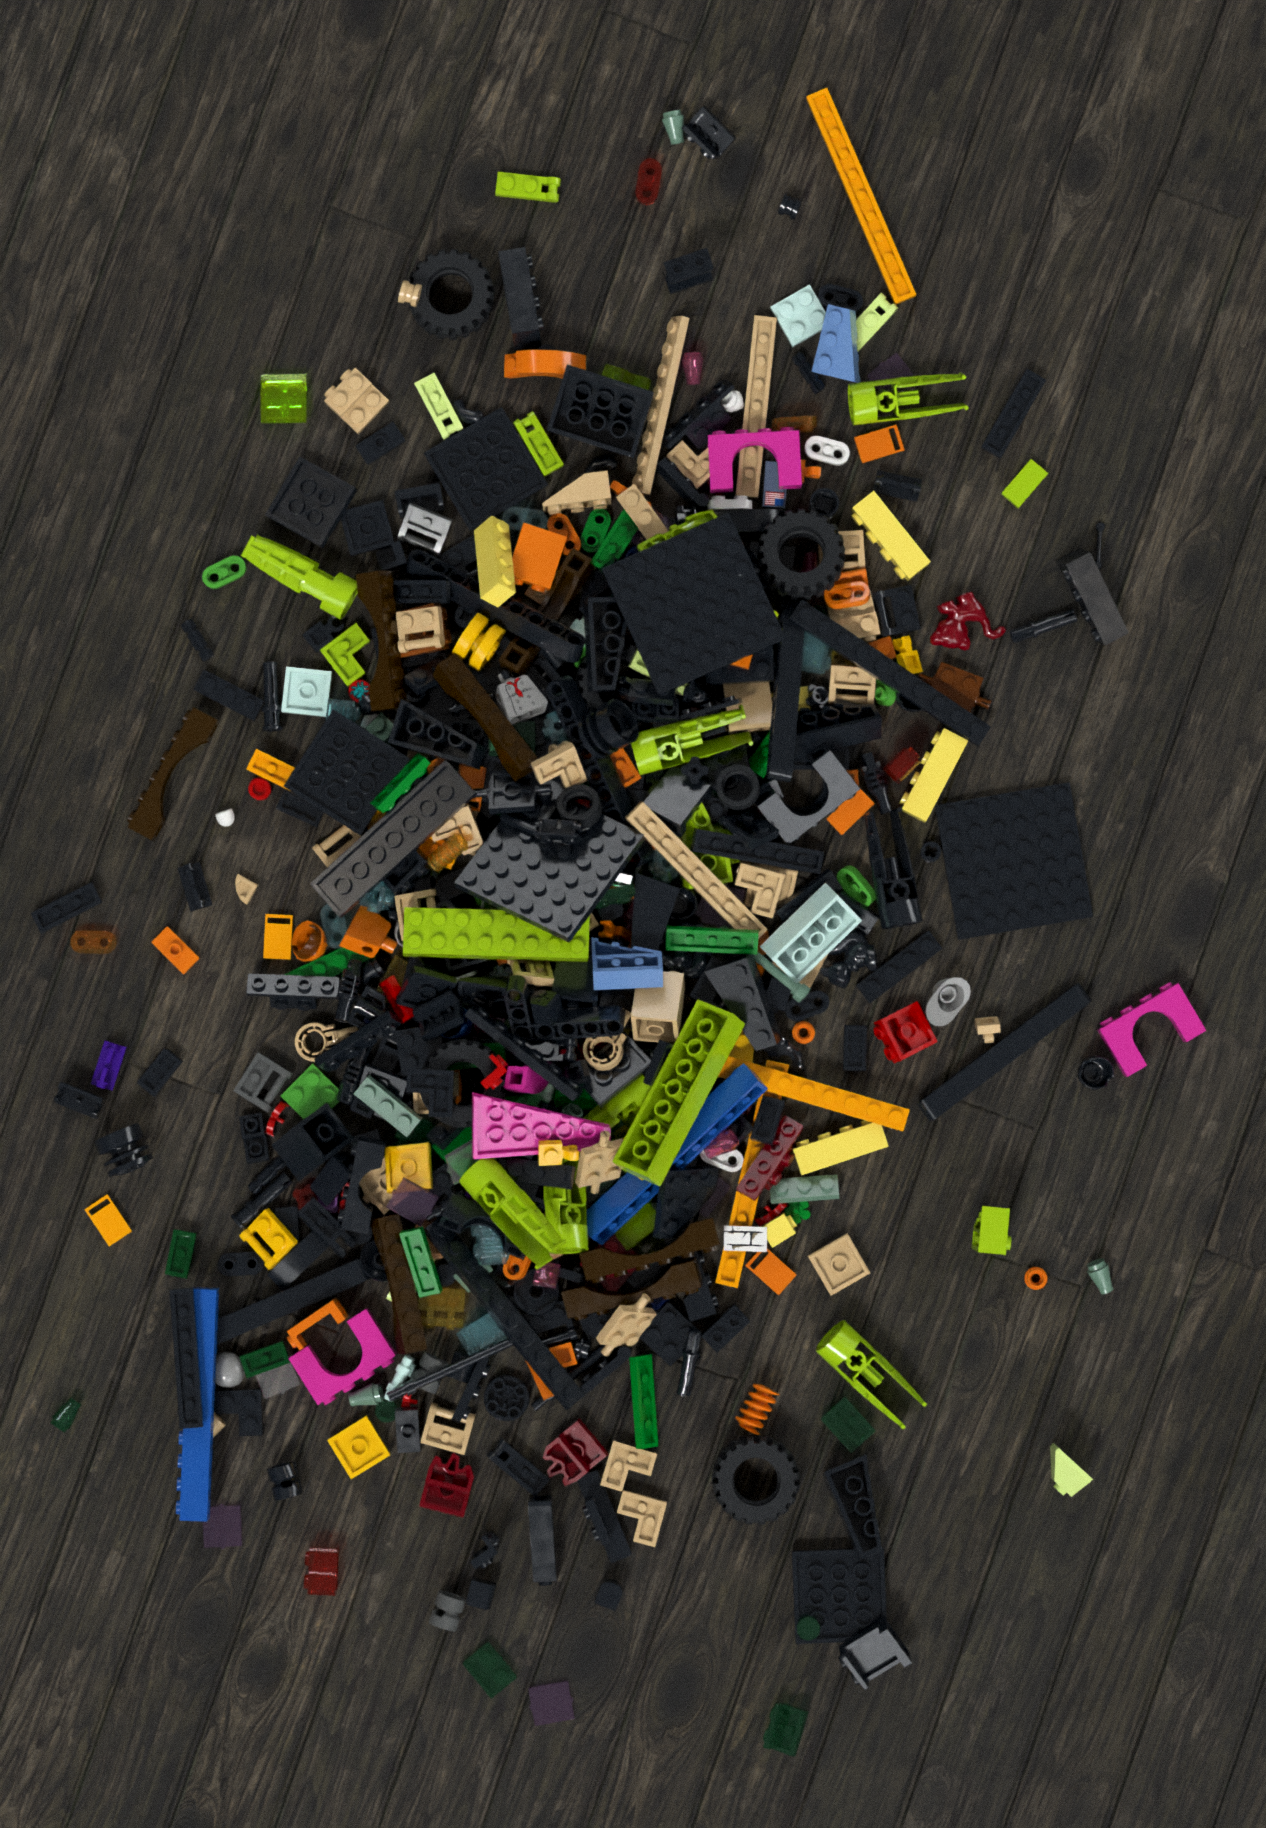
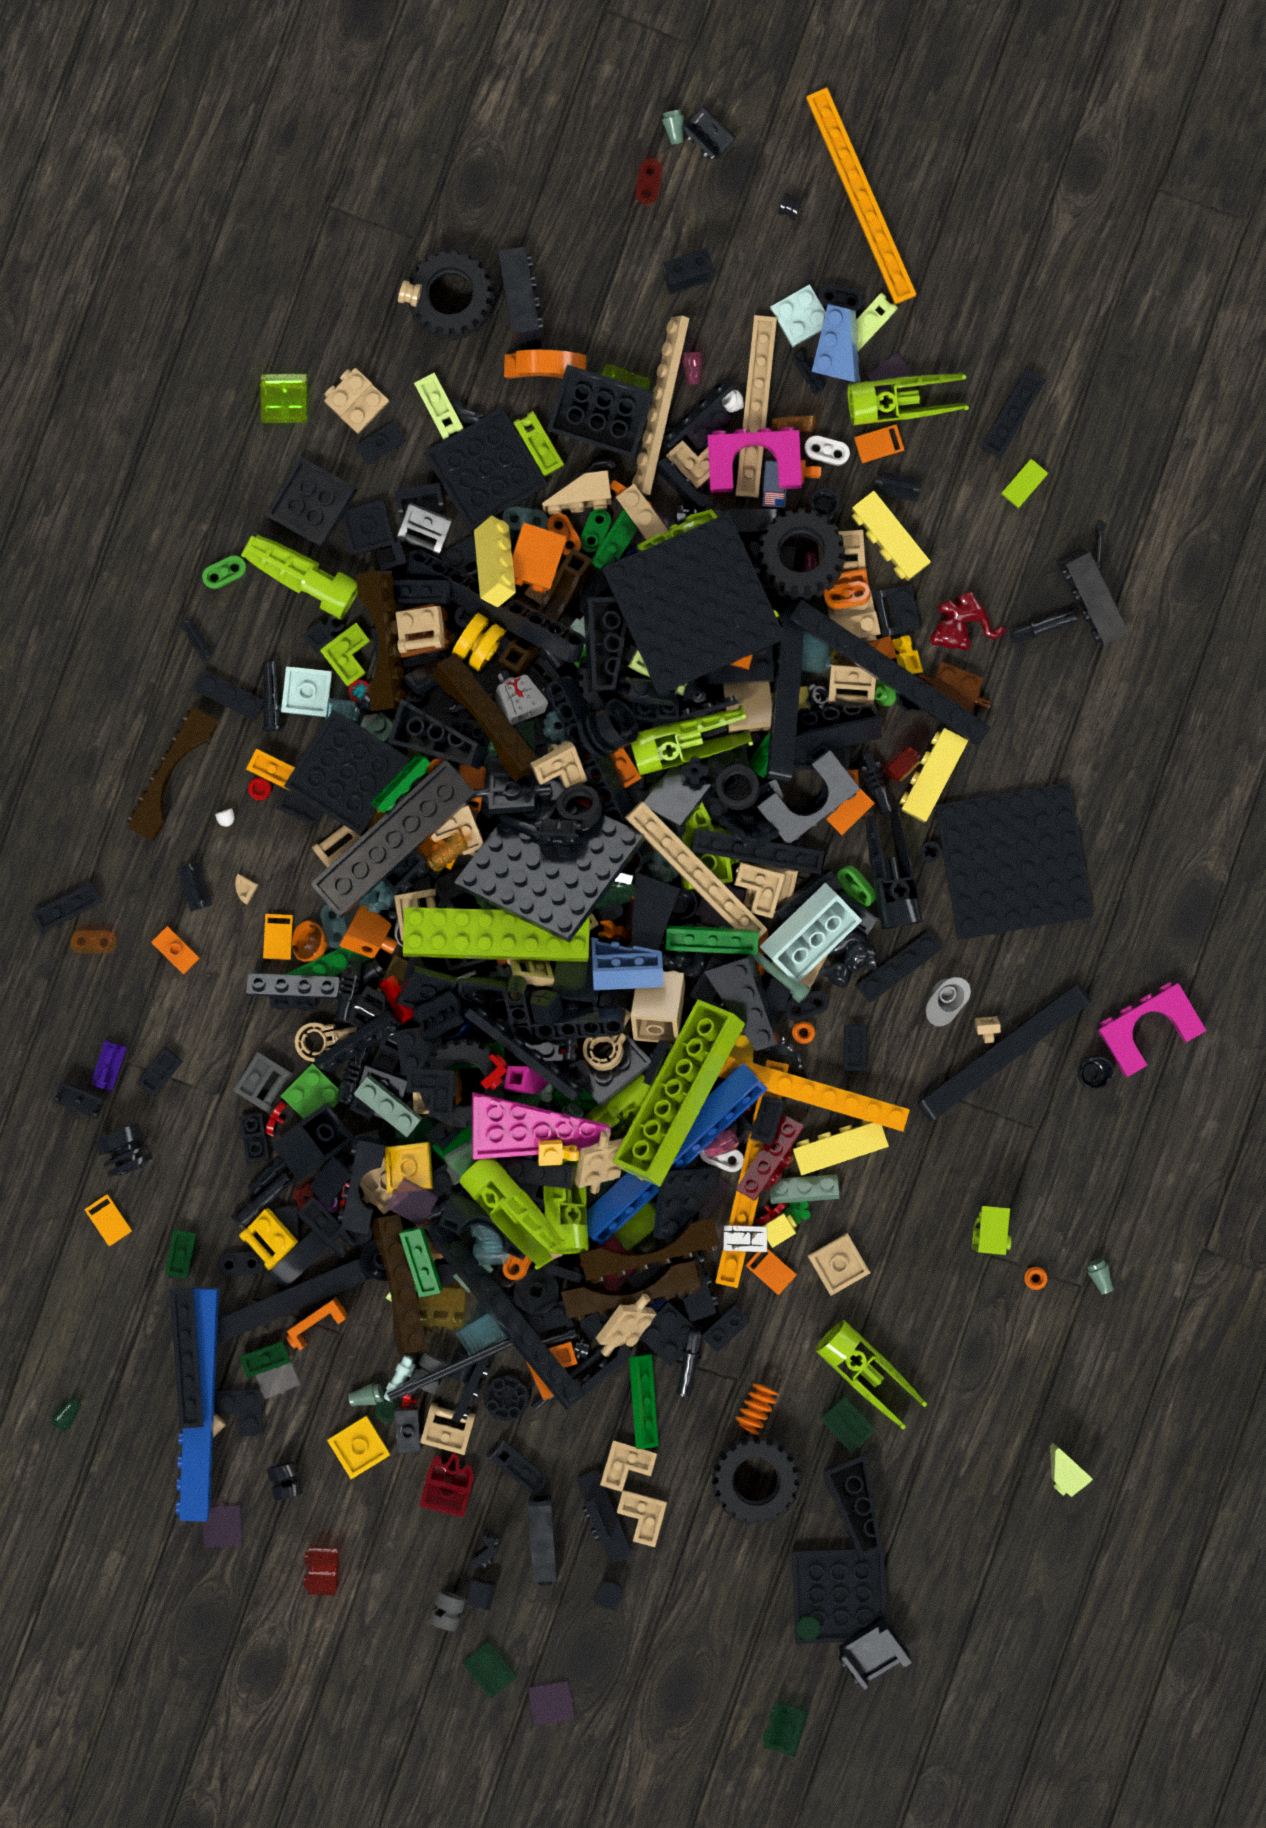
(228, 1370): light grey hair -> none
(325, 1384): dark pink arch -> none
(527, 187): lime plate -> none
(547, 1275): clear pink tile -> none
(574, 1453): dark red plate -> none
(721, 503): white plate -> none
(904, 1032): red plate -> none

